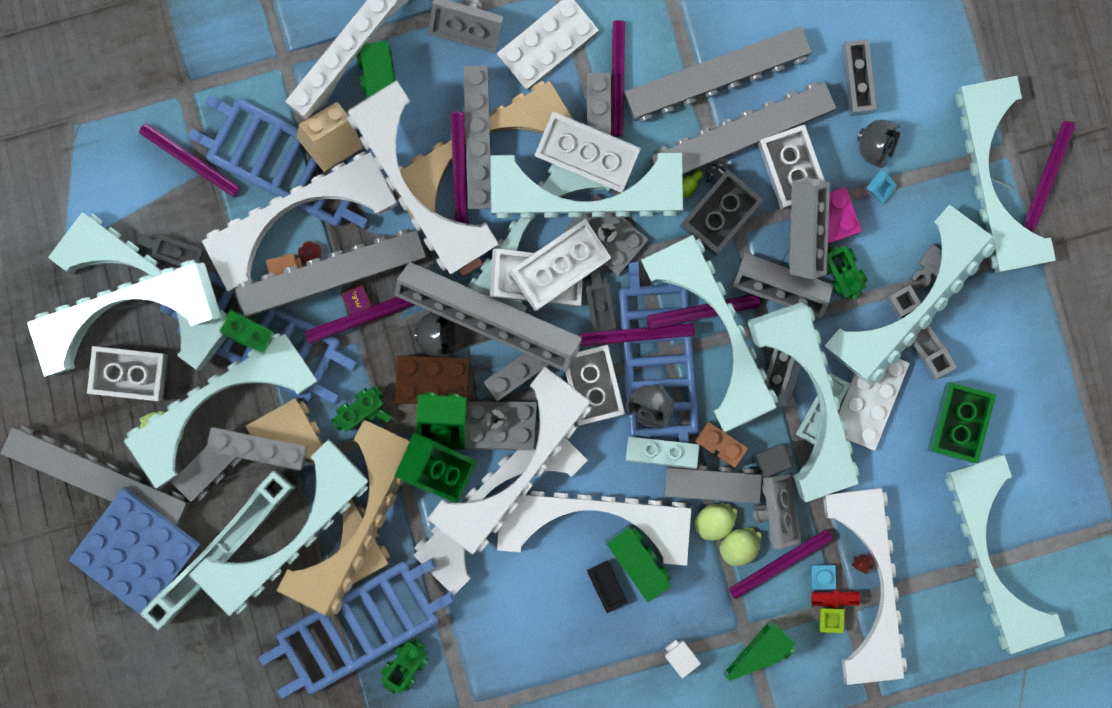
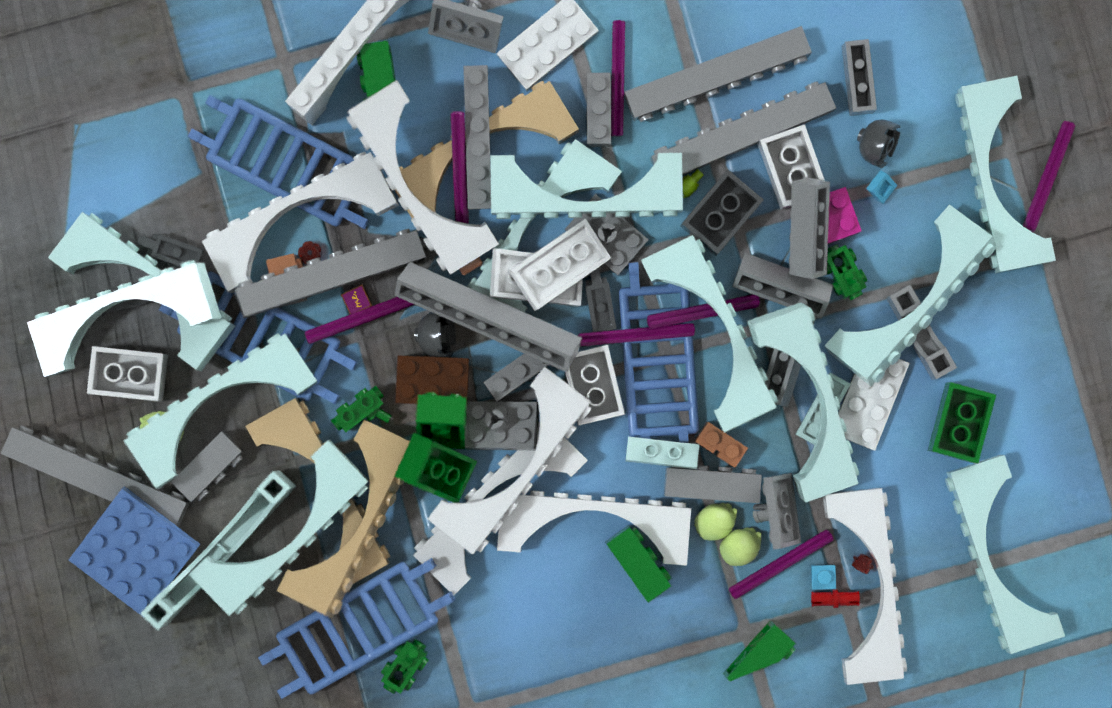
(189, 160): magenta axle -> none
(246, 332): green brick -> none
(257, 448): light grey arch -> none
(329, 137): tan slope -> none
(587, 152): white plate -> none
(607, 586): black plate -> none
(651, 405): dark grey cylinder -> none
(681, 657): white brick -> none
(715, 173): black plate -> none
(773, 460): dark grey brick -> none
(831, 620): lime plate -> none
(931, 265): light grey plate -> none

